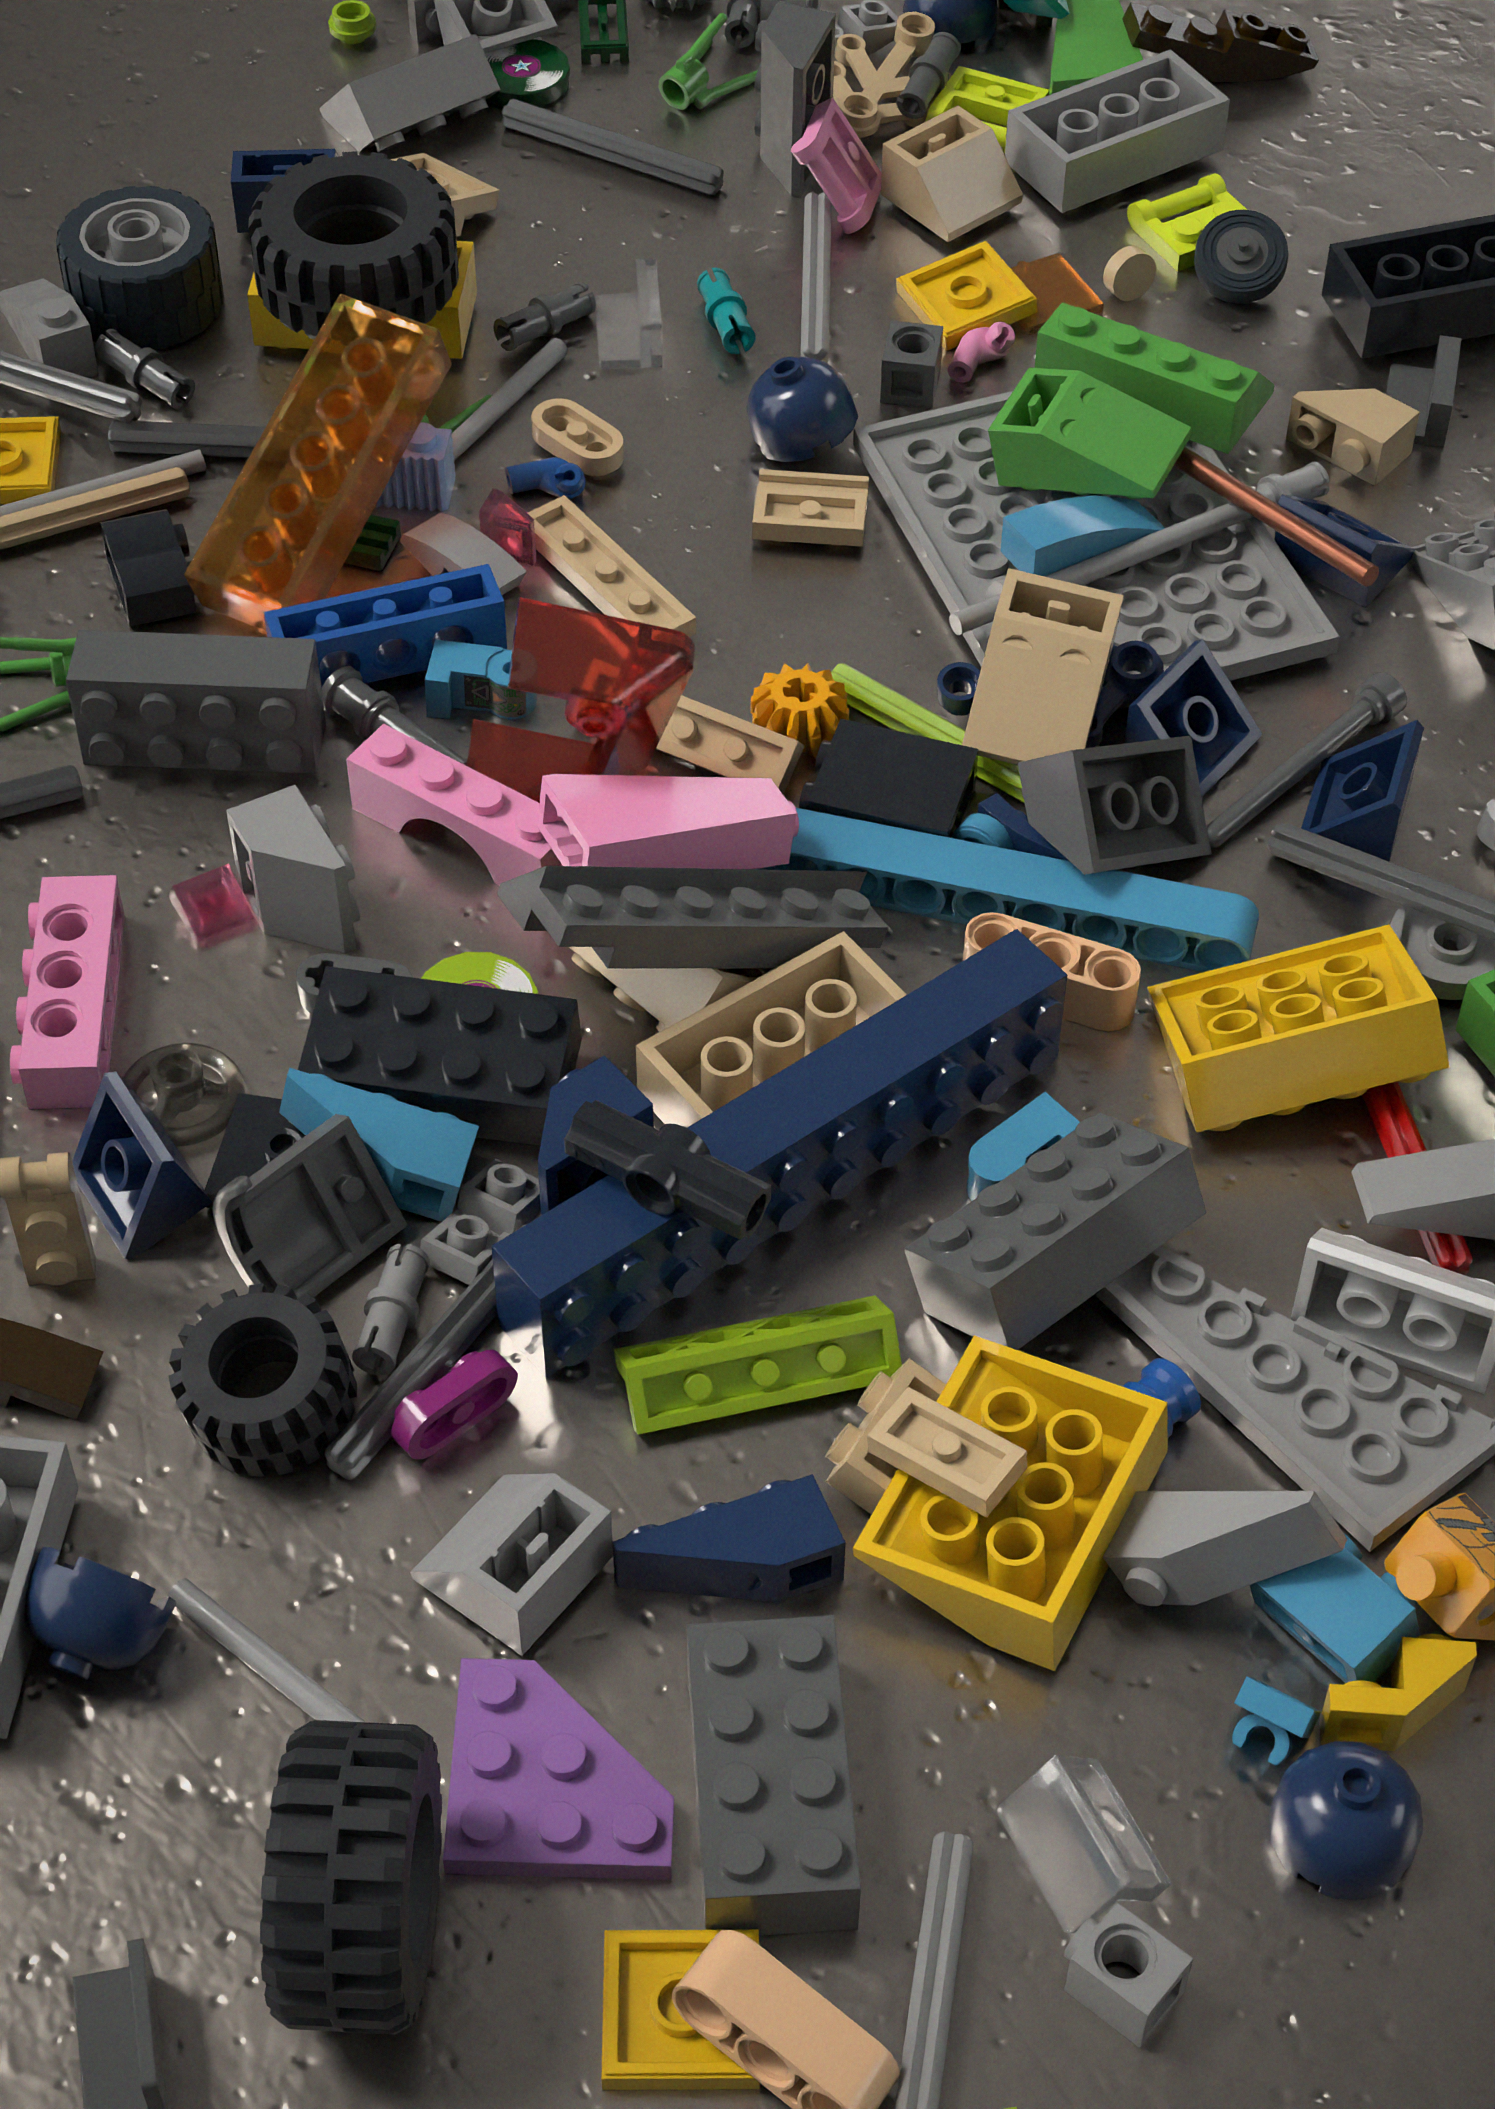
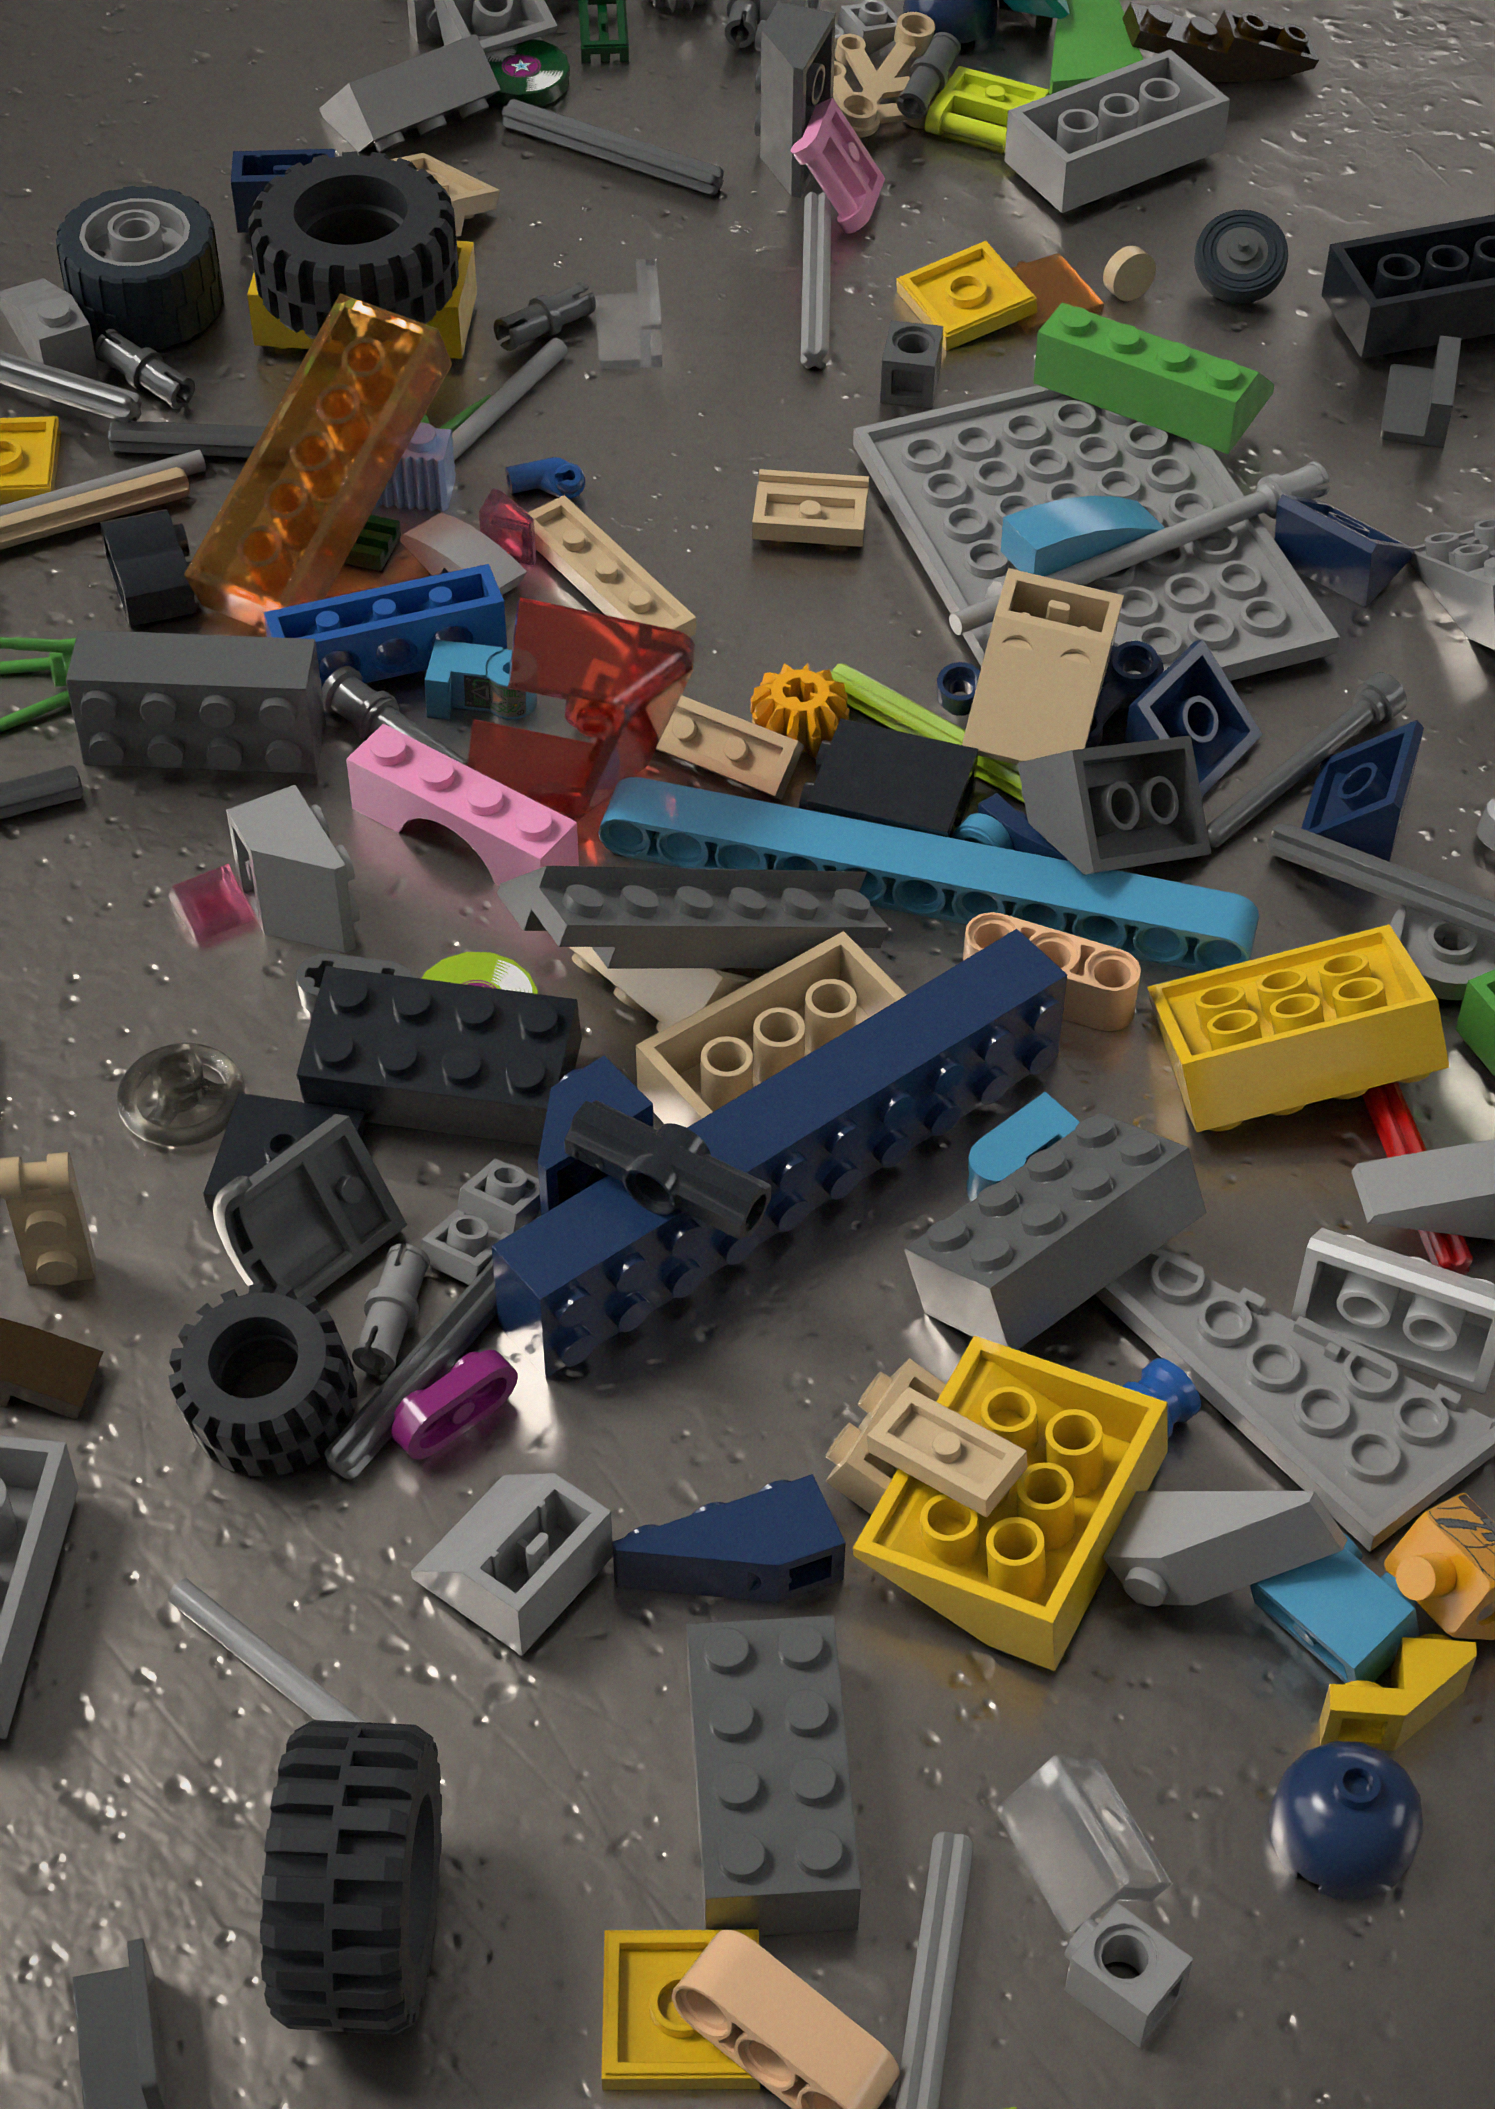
(70, 991): bright pink brick -> none
(92, 1615): dark blue cylinder -> none
(133, 1170): dark blue slope -> none
(352, 21): lime plate -> none
(414, 1149): dark azure slope -> none
(546, 1785): medium lavender plate -> none
(577, 436): tan plate -> none
(666, 821): bright pink slope -> none
(689, 77): bright green plant -> none
(726, 311): teal pin -> none
(758, 1363): lime fence -> none
(799, 408): dark blue cylinder -> none
(949, 174): tan slope -> none
(980, 347): bright pink arm -> none
(1082, 437): bright green slope -> none
(1178, 237): neon yellow plate -> none
(1275, 1711): dark azure tile -> none
(1277, 518): copper piece -> none
(1354, 429): tan slope -> none

